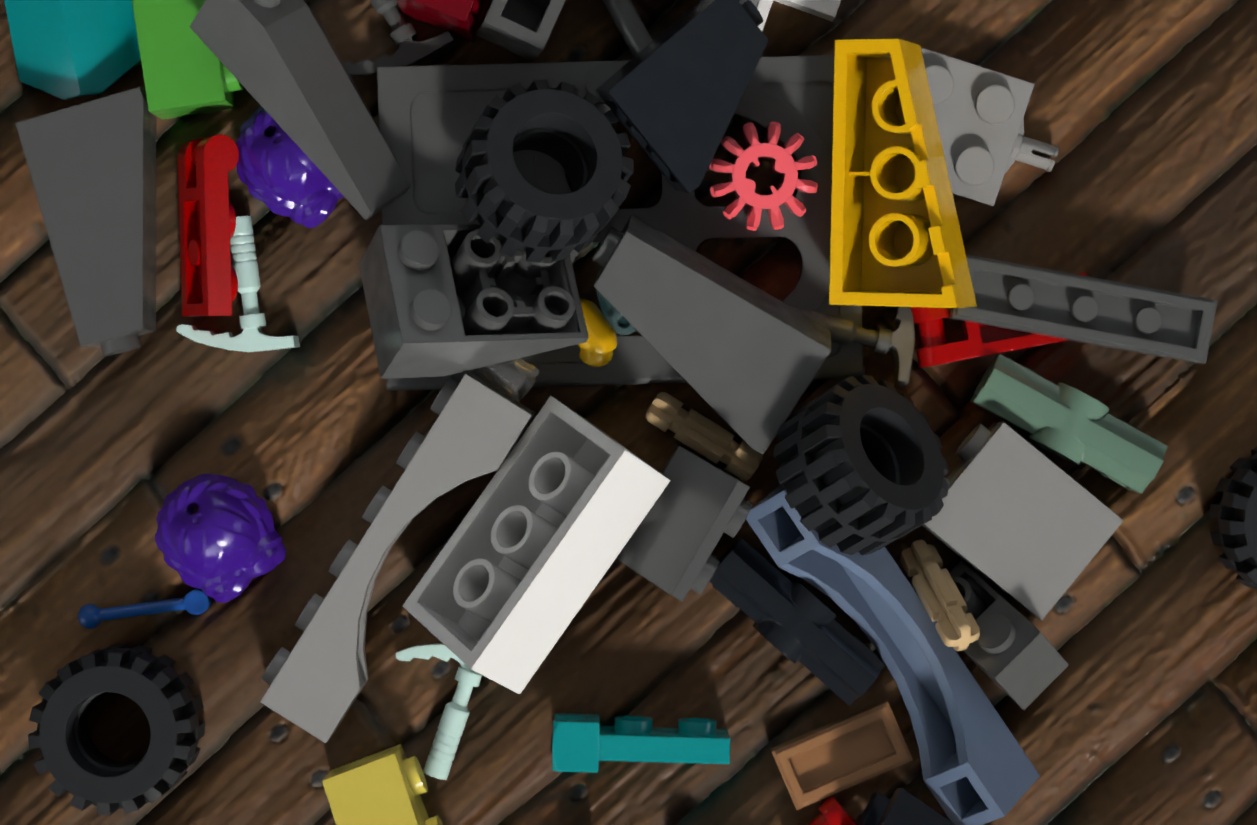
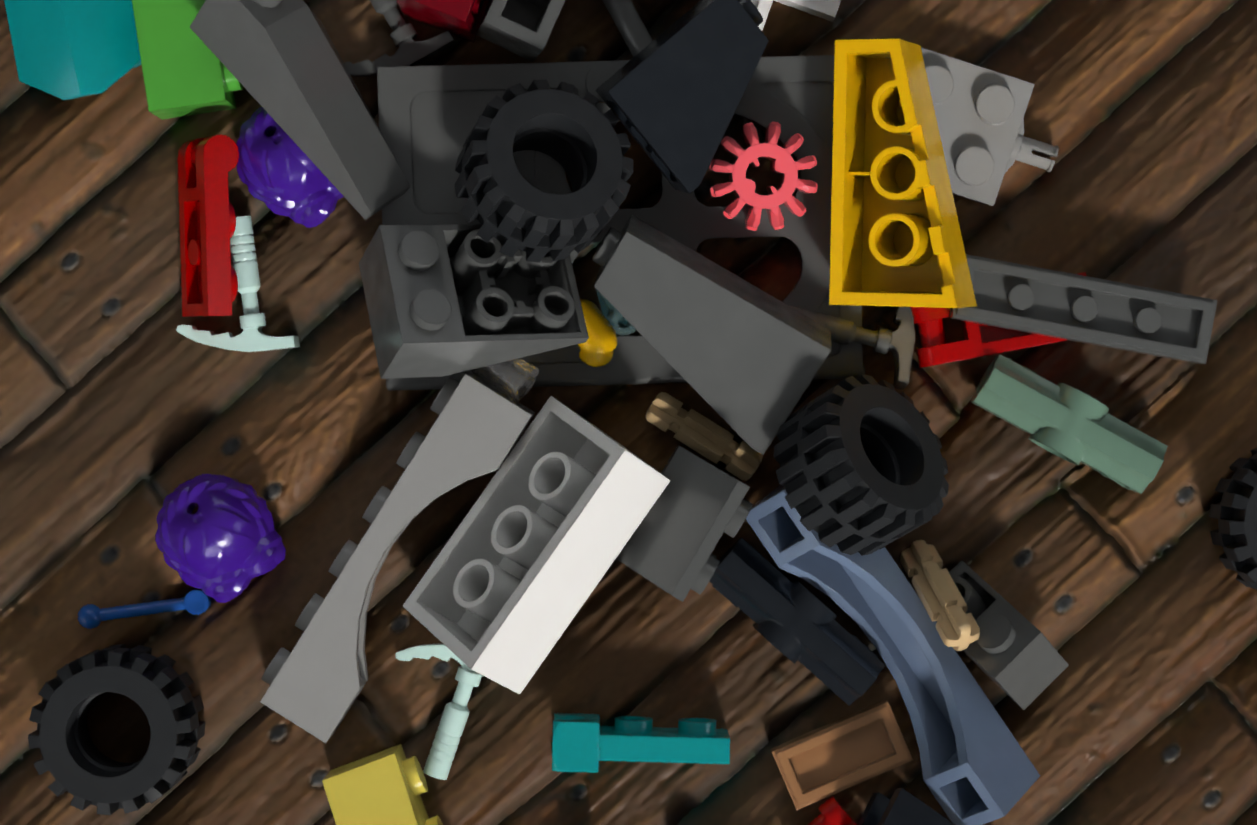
(99, 210): dark grey slope -> none
(1020, 518): light grey brick -> none

